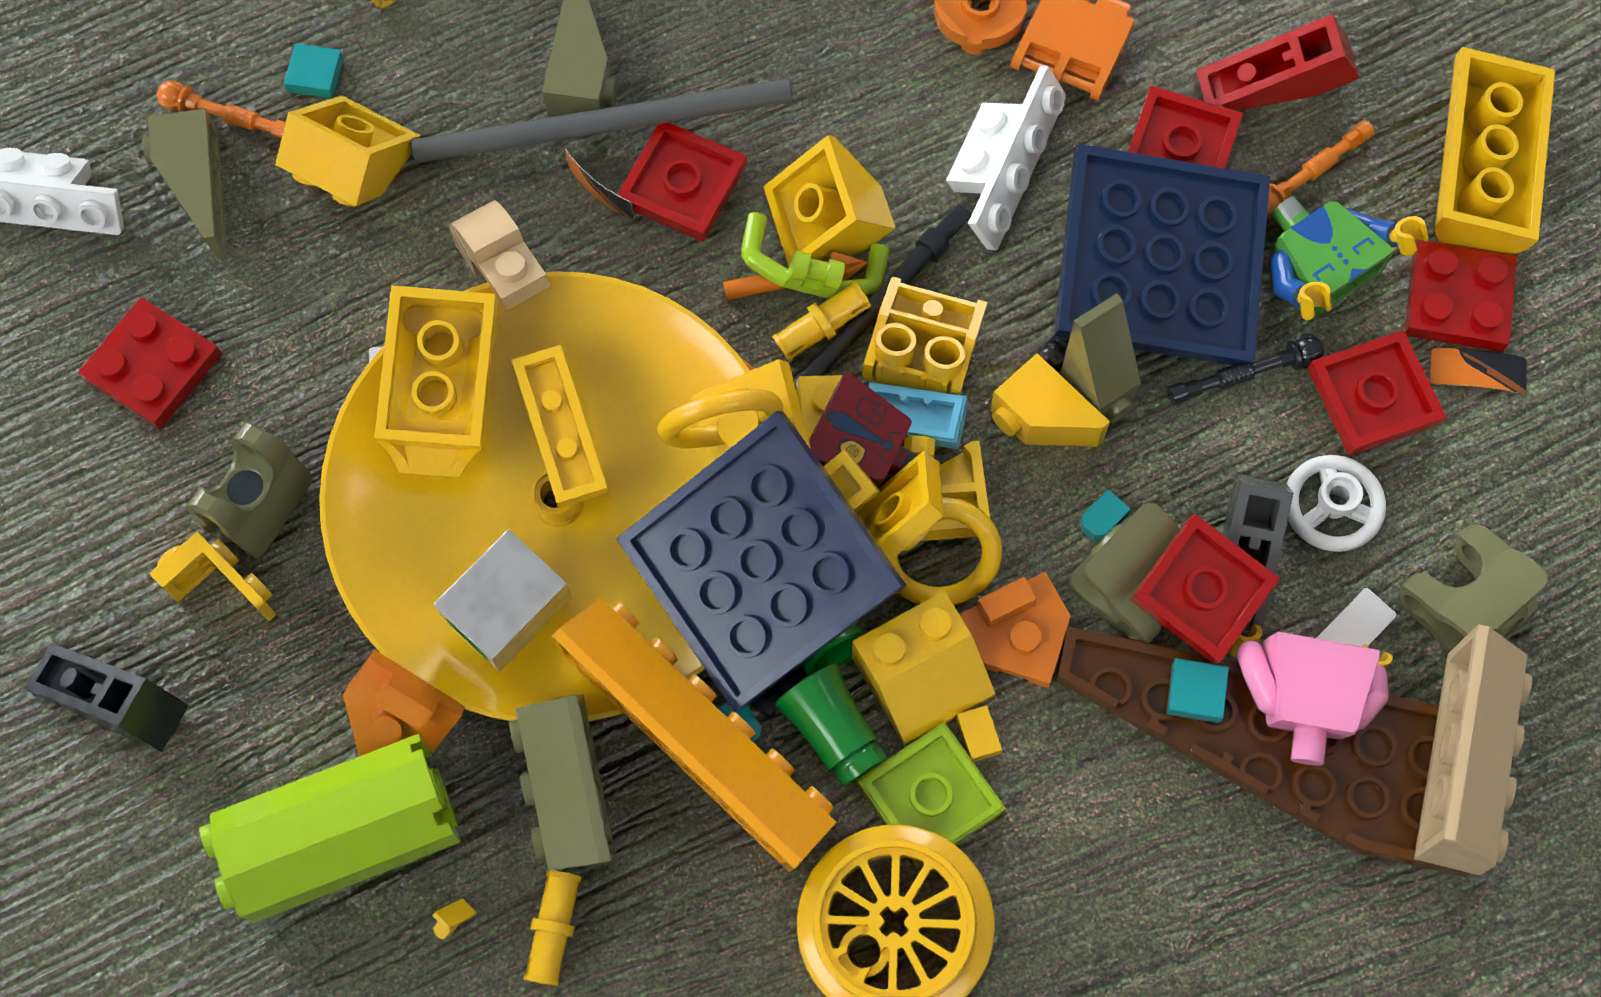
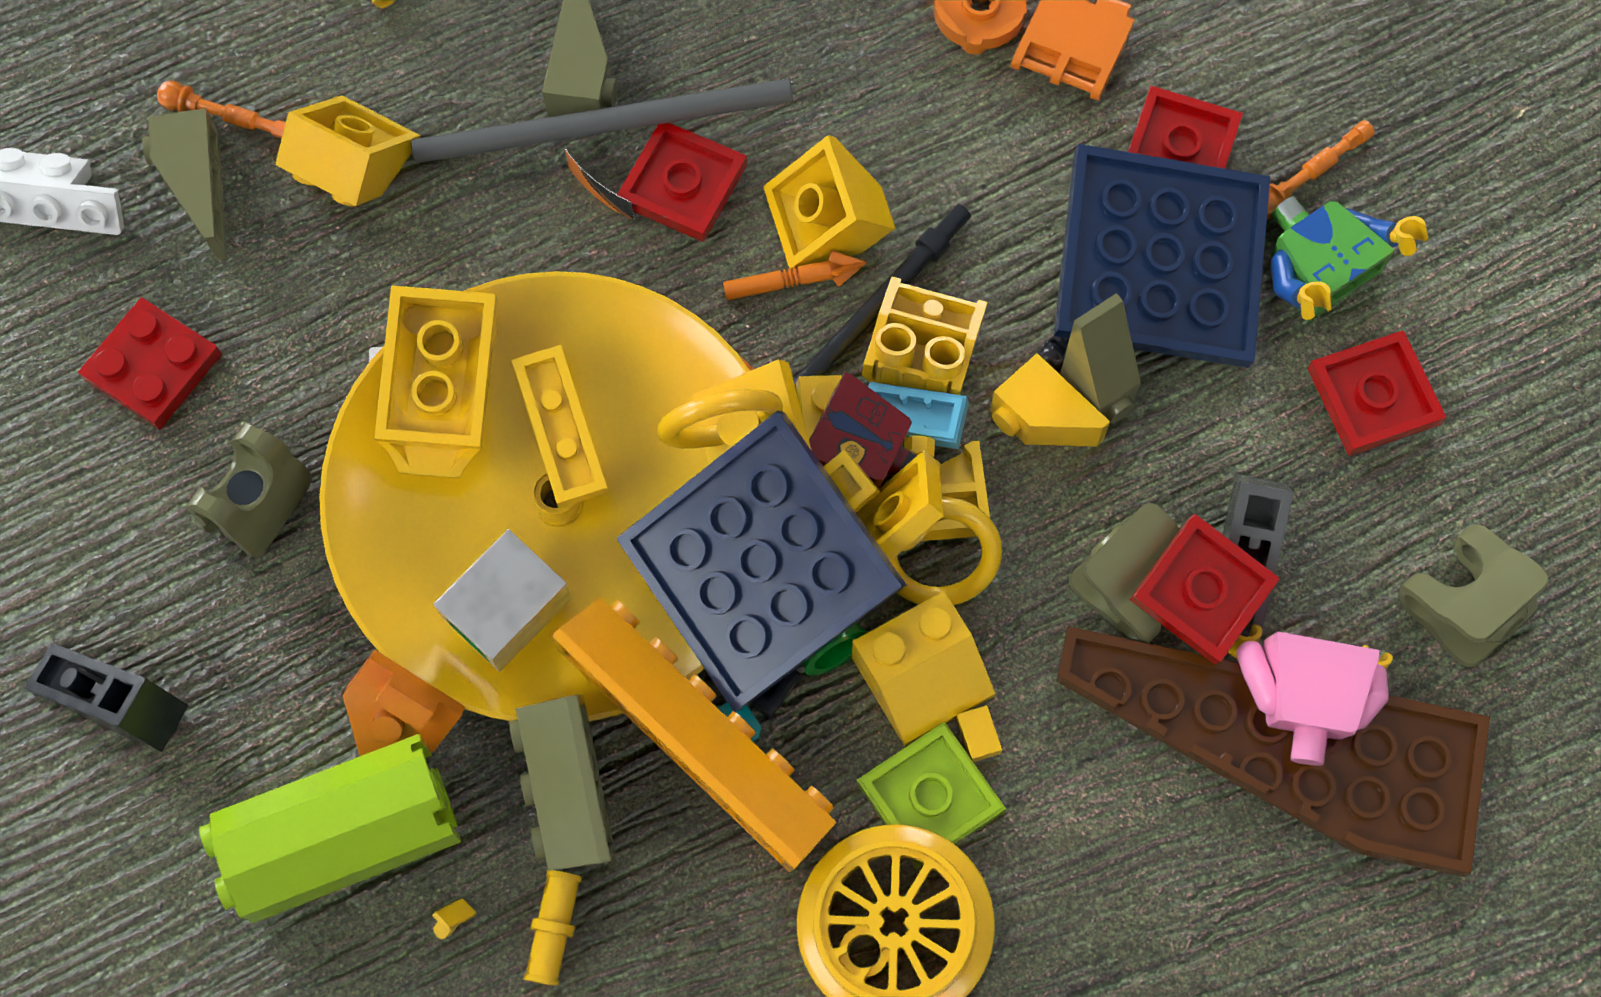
(189, 564): yellow bracket -> none
(313, 71): teal tile -> none
(497, 251): tan arch -> none
(805, 273): lime piece -> none
(822, 321): yellow pin -> none
(833, 724): green plant -> none
(1003, 154): white bracket -> none
(1020, 628): orange plate -> none
(1103, 516): teal piece -> none
(1197, 690): teal tile -> none
(1282, 68): red slope -> none
(1297, 354): black piece -> none
(1349, 489): white piece -> none
(1360, 621): white sticker -> none
(1461, 295): red plate -> none
(1474, 754): tan slope -> none
(1478, 369): sticker -> none
(1494, 153): yellow brick -> none

